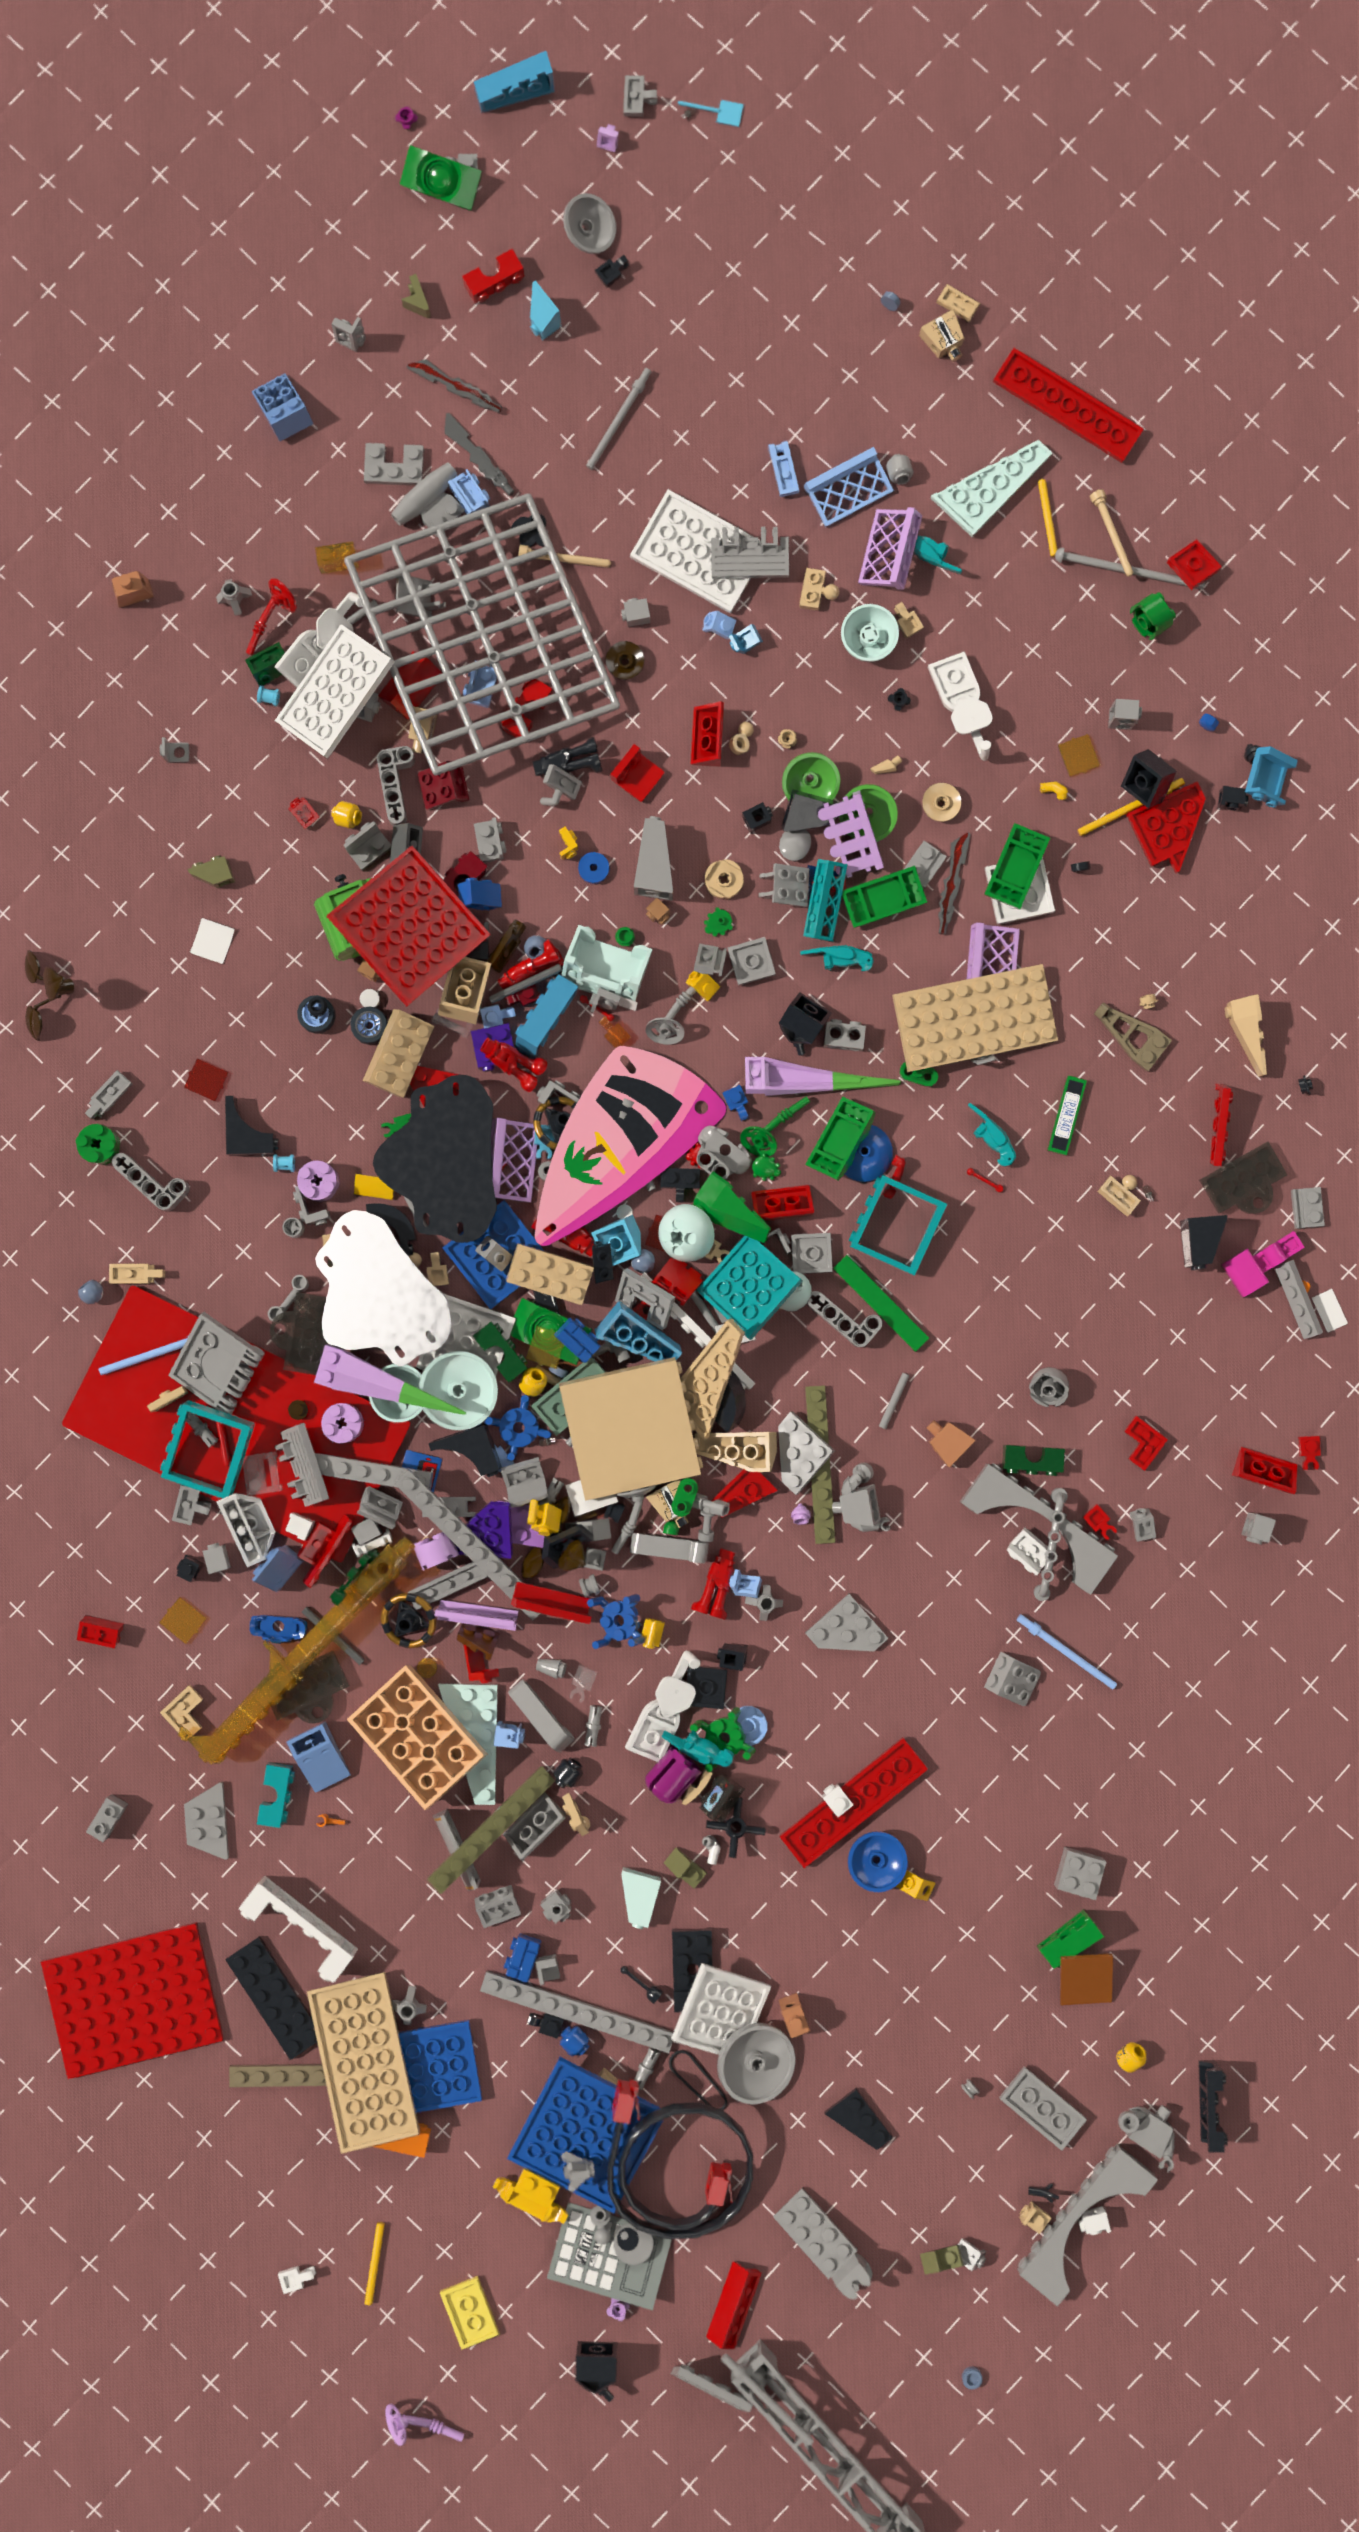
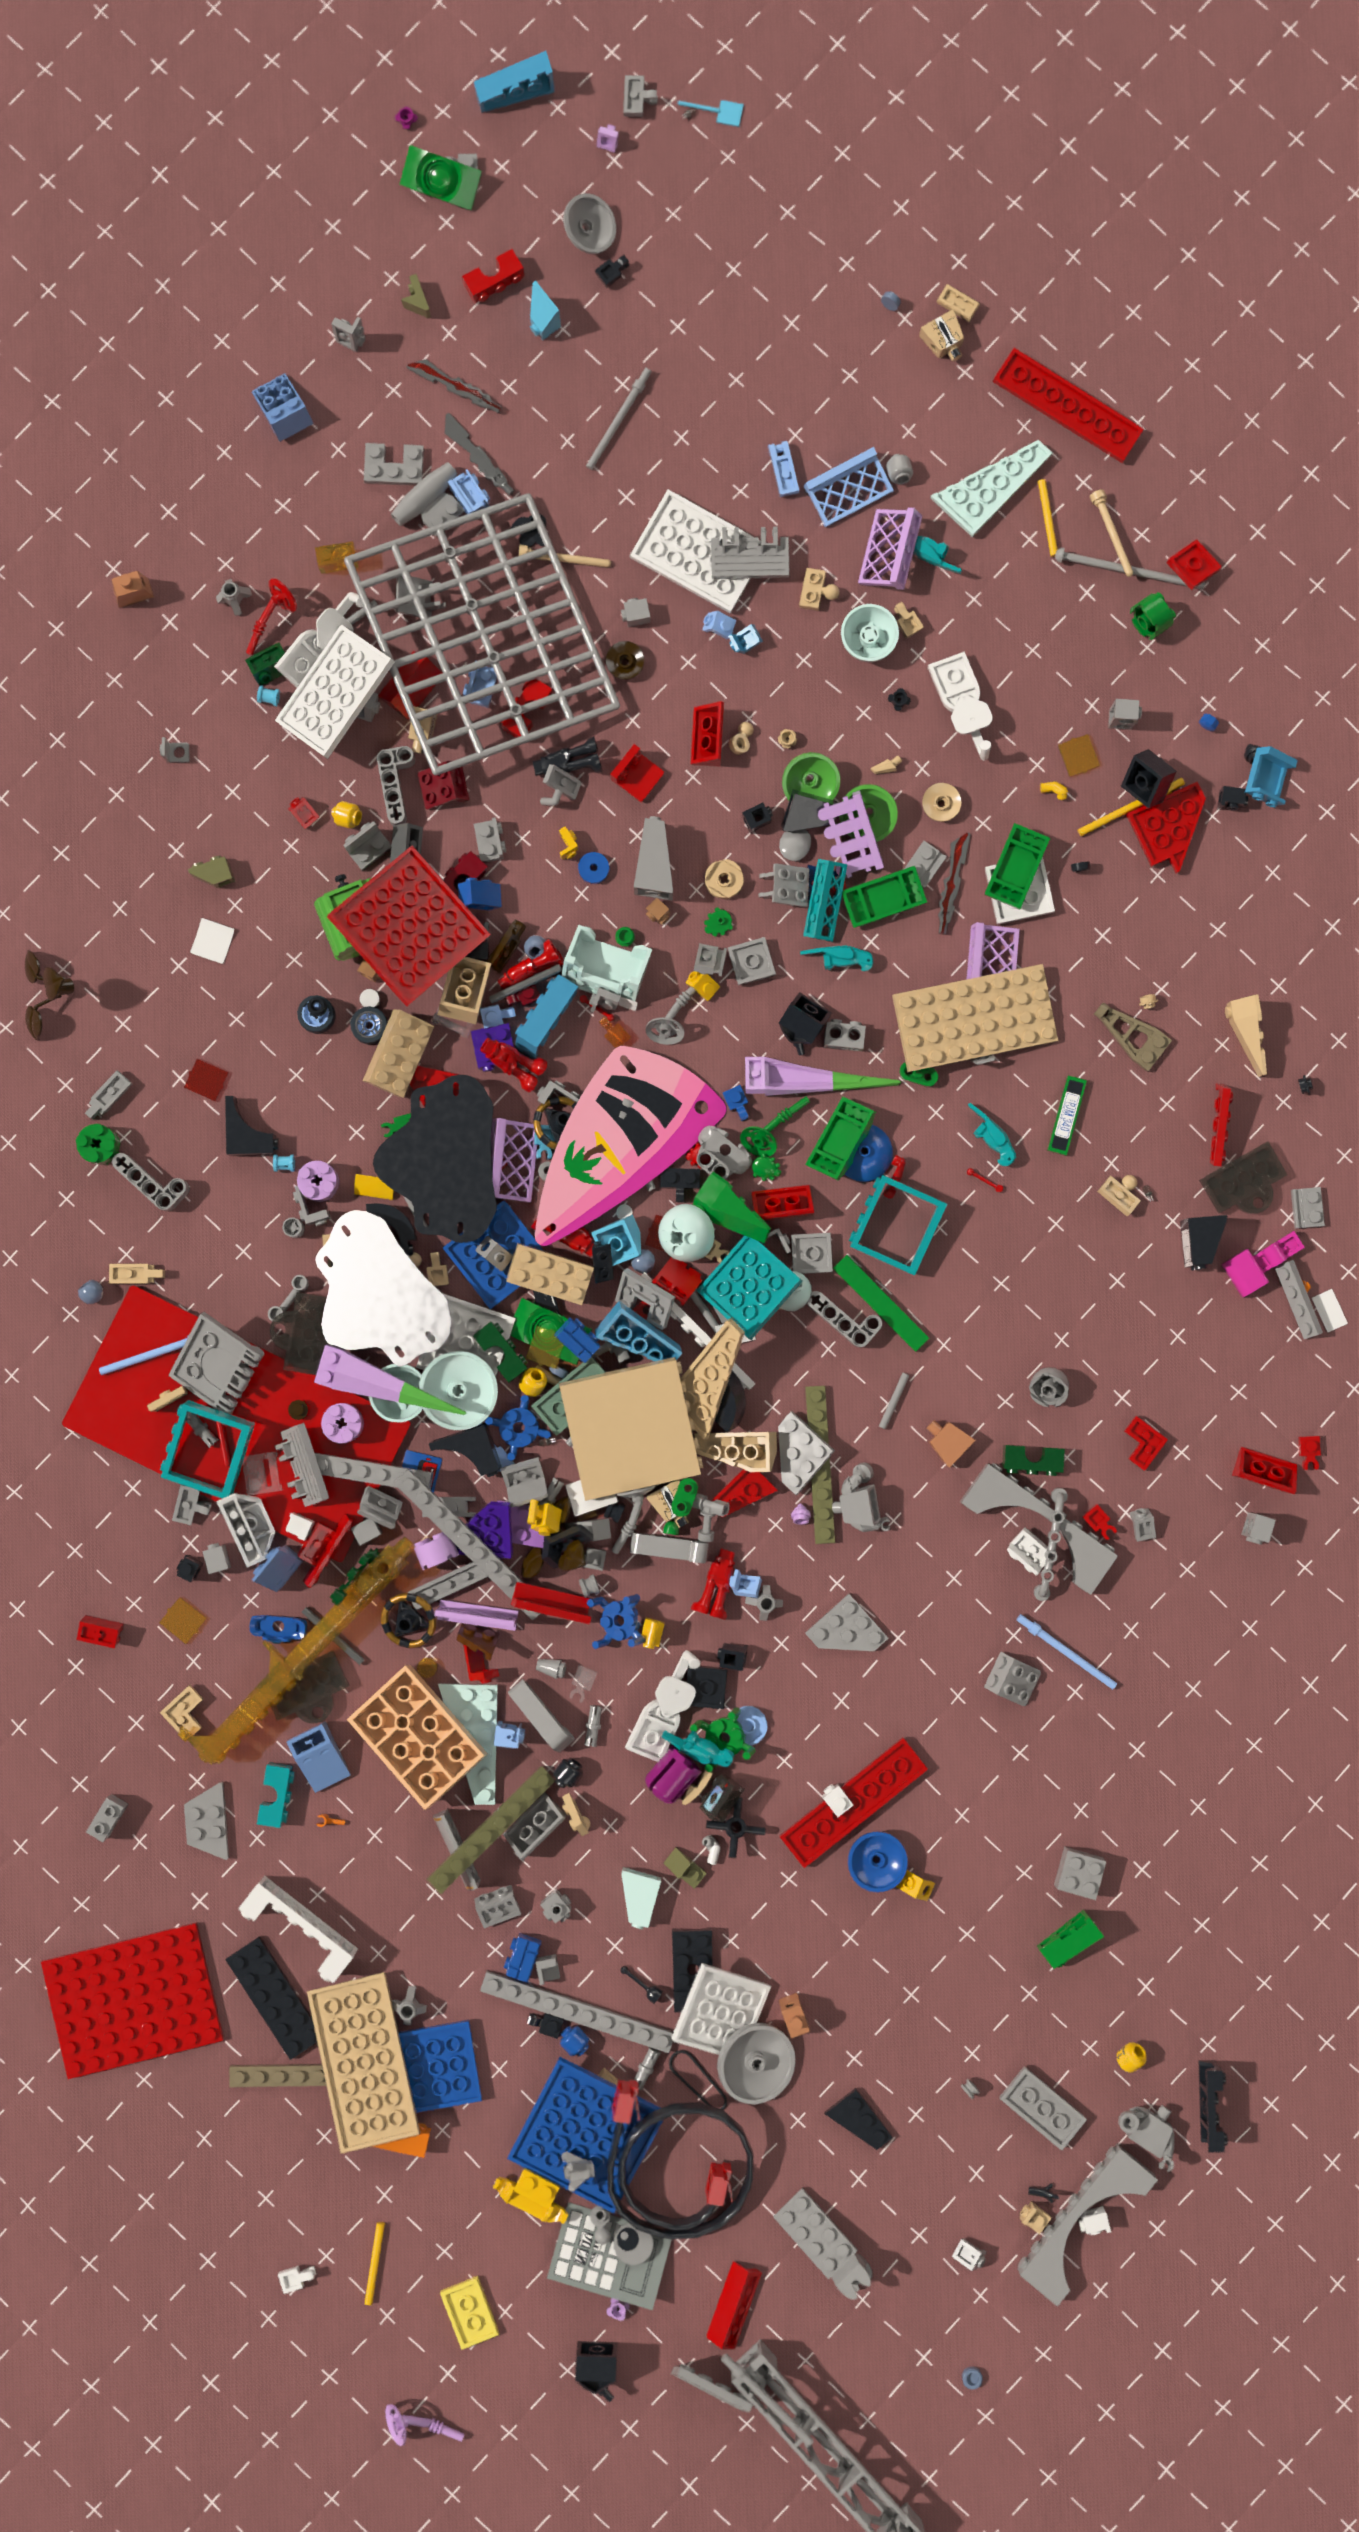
(380, 1541): white piece -> none
(941, 2259): olive slope -> none
(1086, 1979): dark orange piece -> none

